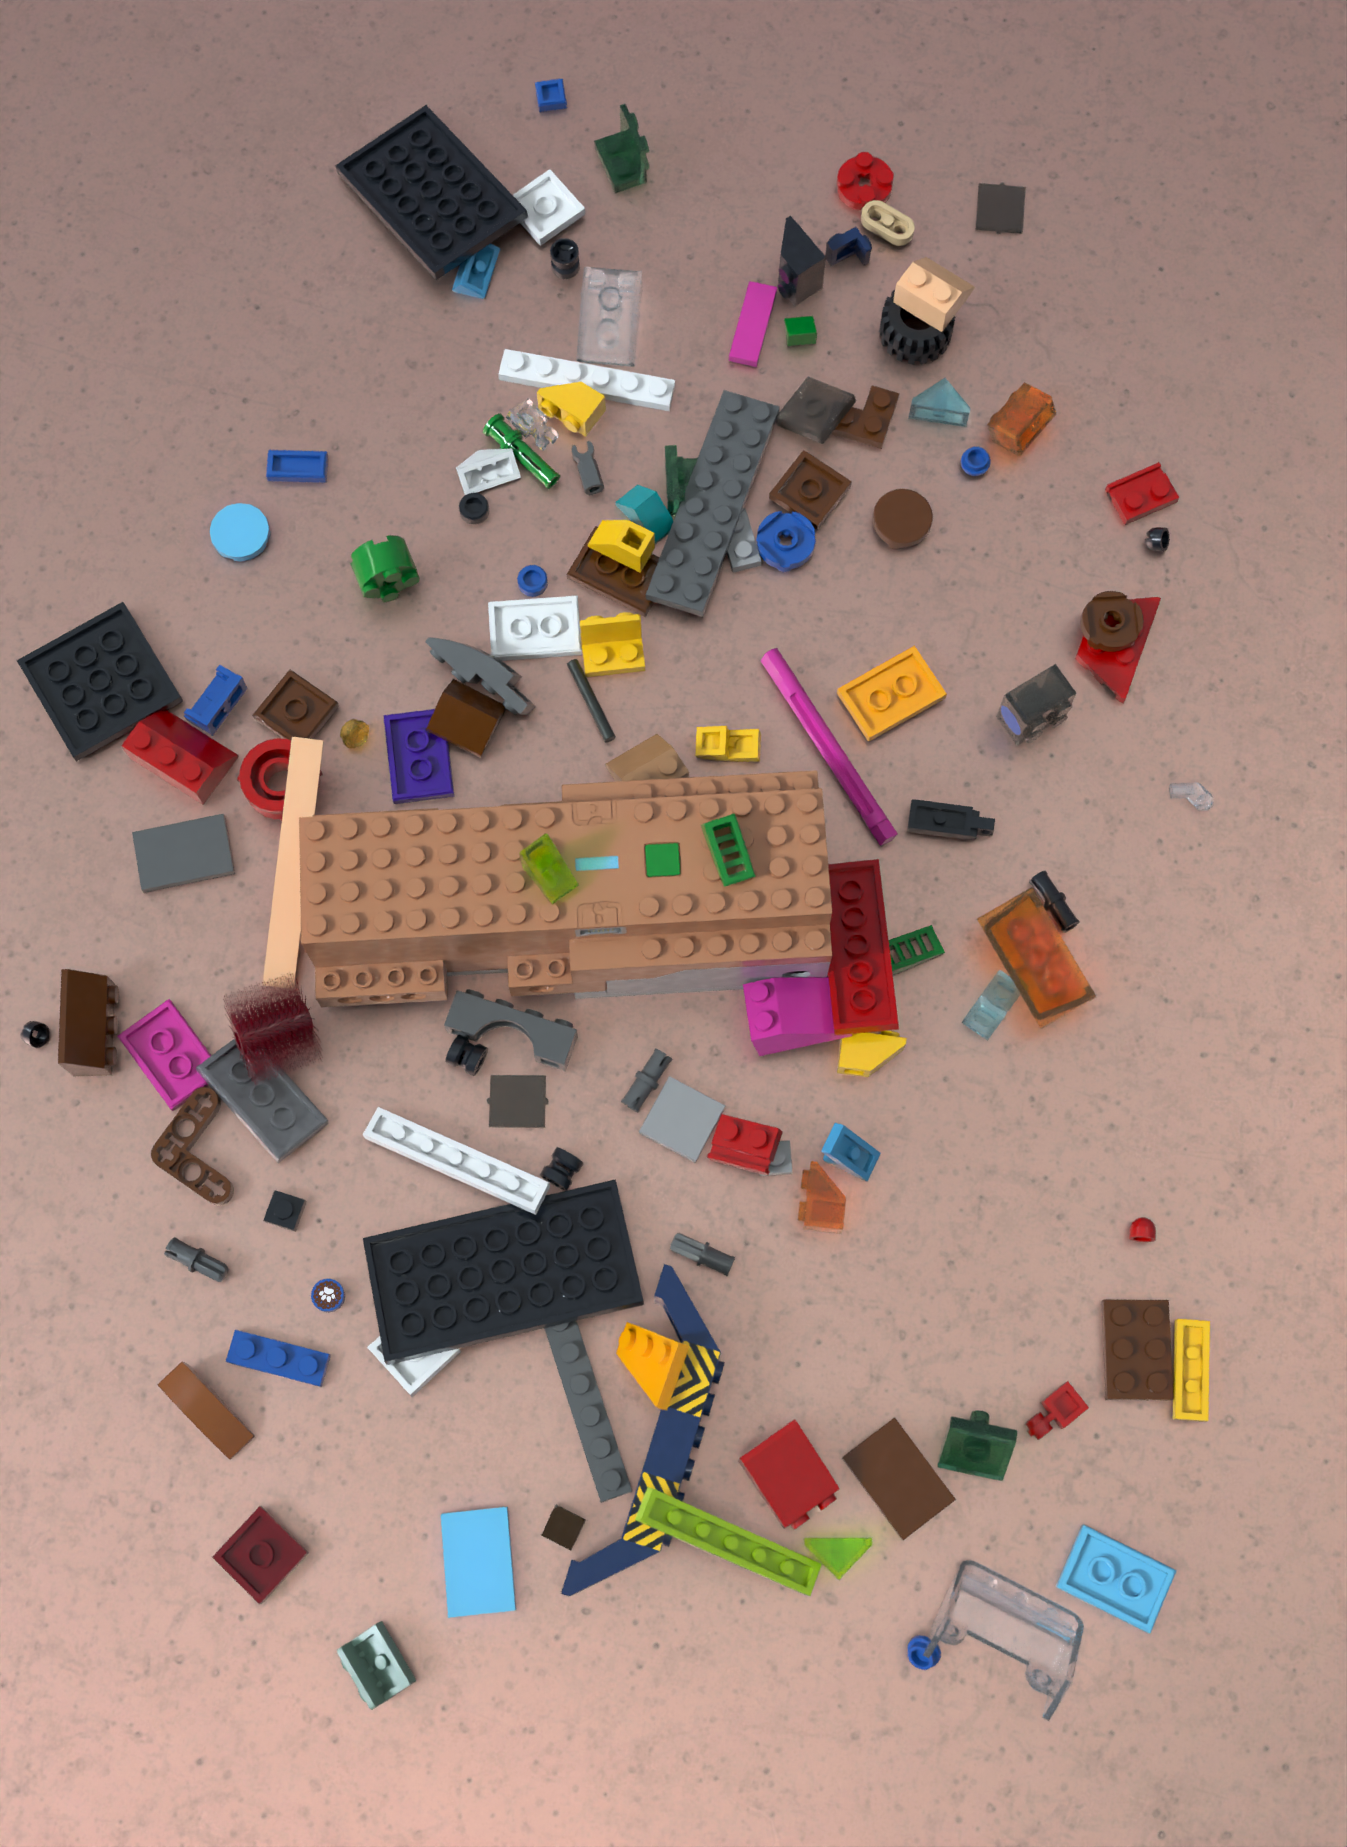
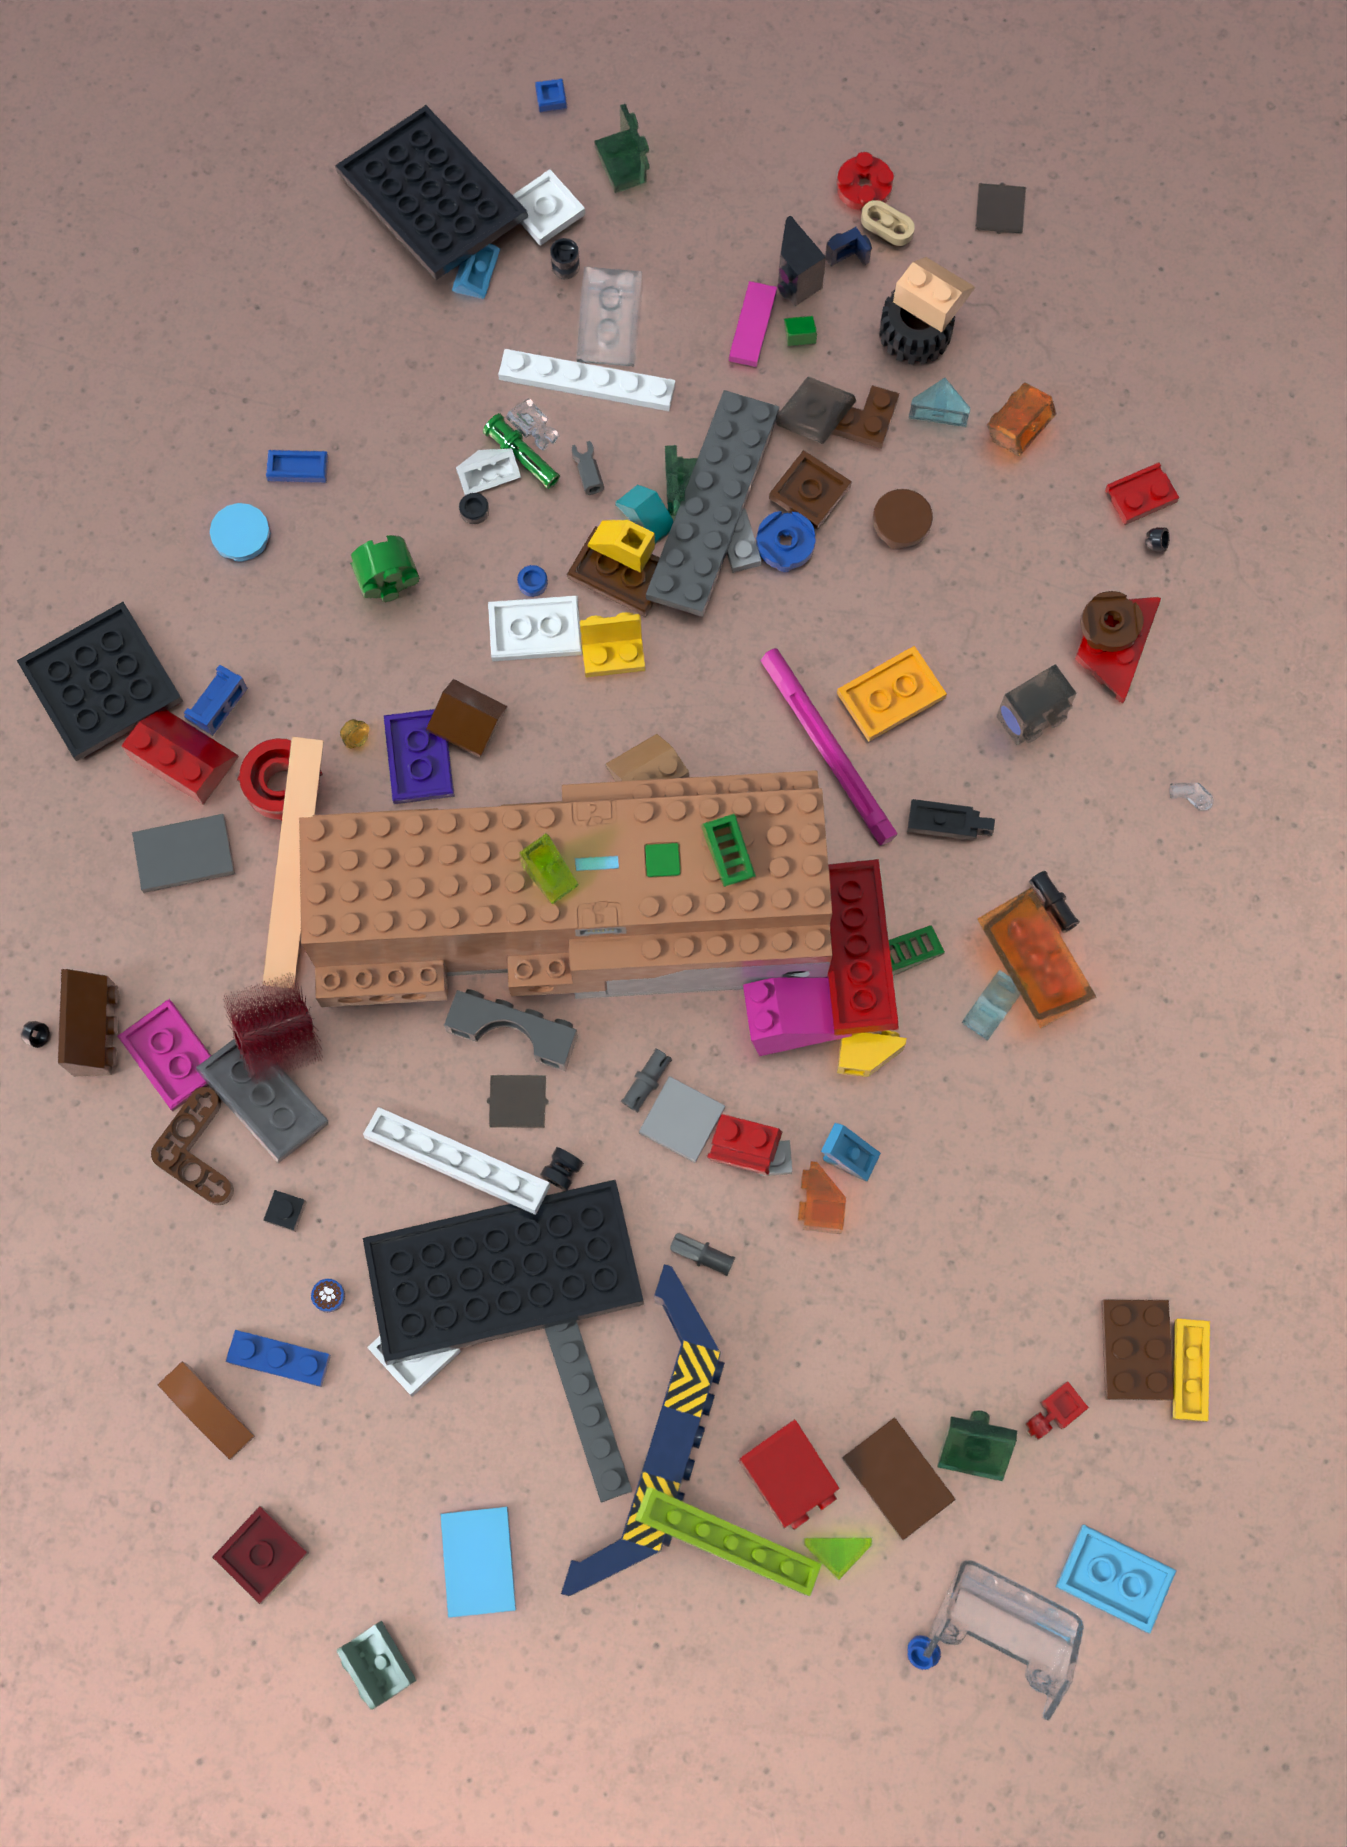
(196, 1260): dark grey axle -> none
(295, 708): reddish brown plate -> none
(466, 1055): black wheel -> none
(474, 664): dark grey slope -> none
(563, 1527): dark brown slope -> none
(573, 404): yellow slope -> none
(591, 700): pearl dark grey bar -> none
(652, 1361): light orange wing -> none
(728, 745): yellow slope -> none
(975, 461): blue plate -> none
(1142, 1230): red hinge -> none

